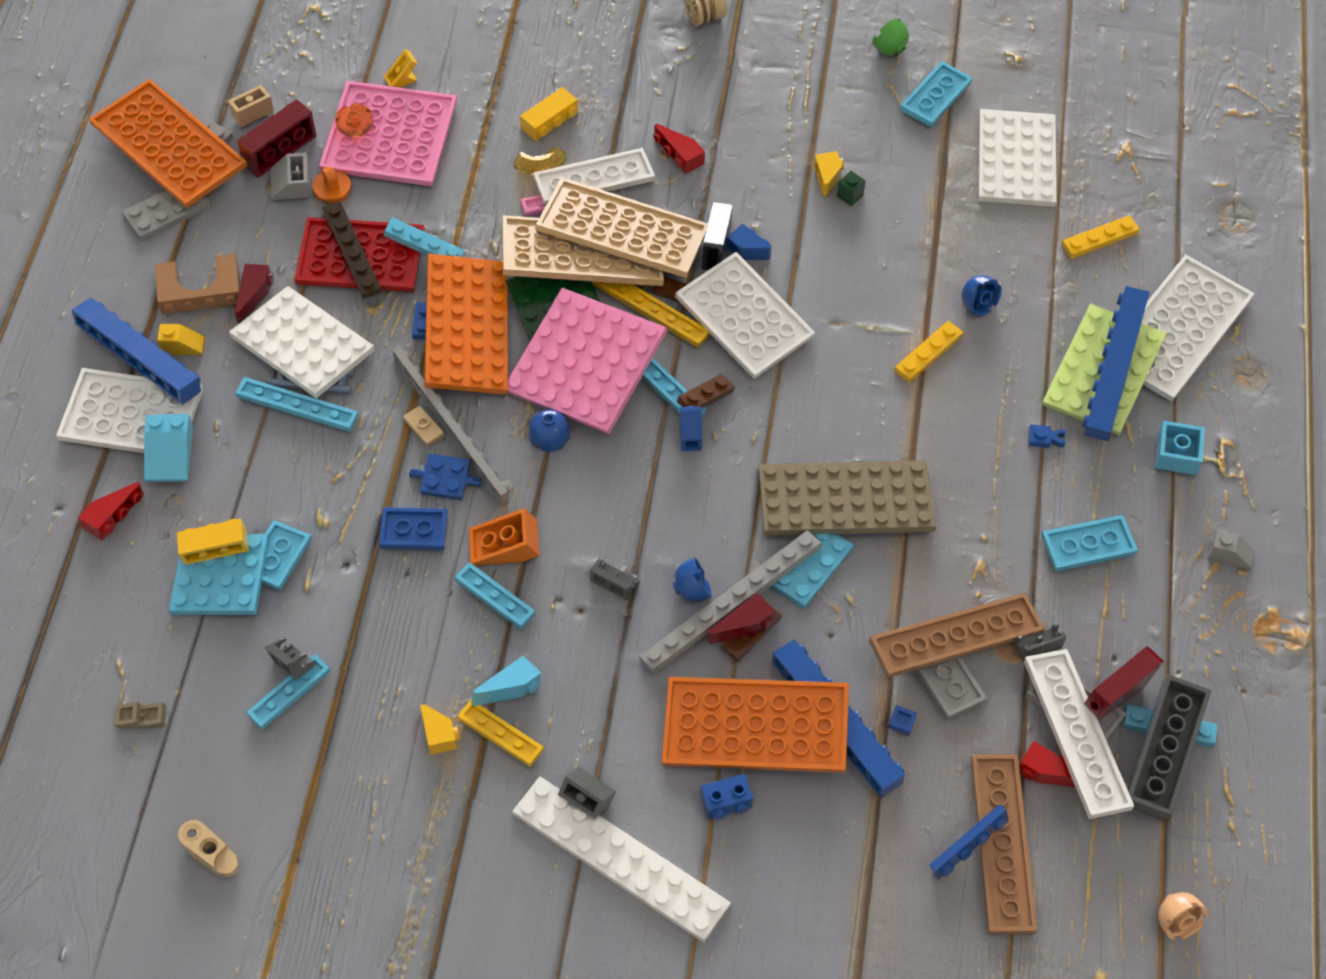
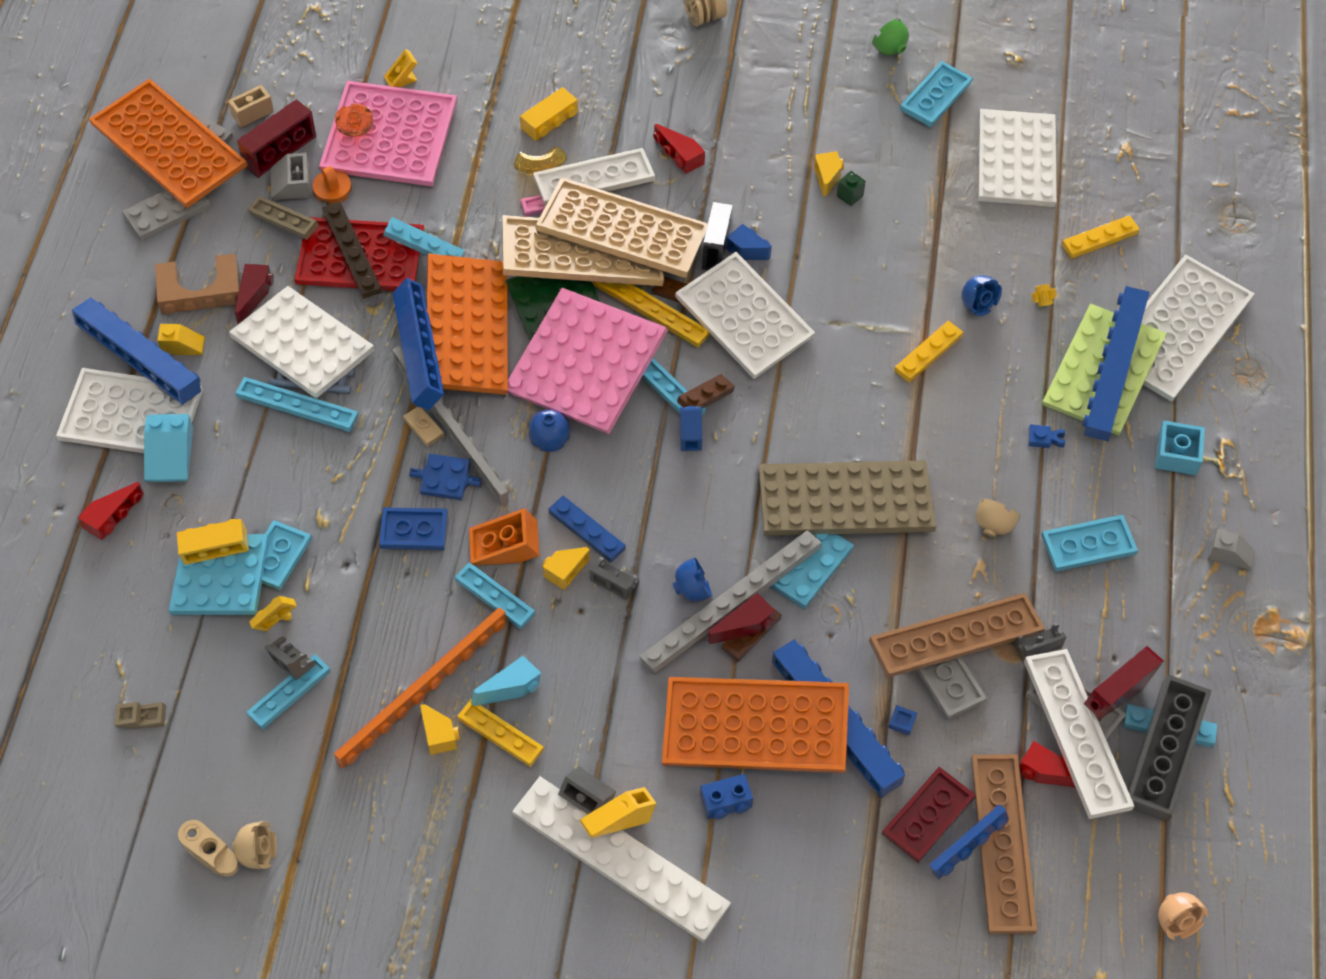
(255, 845): none -> tan cylinder
(277, 610): none -> yellow plate
(283, 217): none -> dark tan plate
(416, 692): none -> orange plate
(418, 344): none -> blue brick
(565, 565): none -> yellow slope
(587, 529): none -> blue plate
(623, 812): none -> yellow slope
(928, 814): none -> dark red plate
(996, 518): none -> tan cylinder
(1044, 295): none -> yellow gear

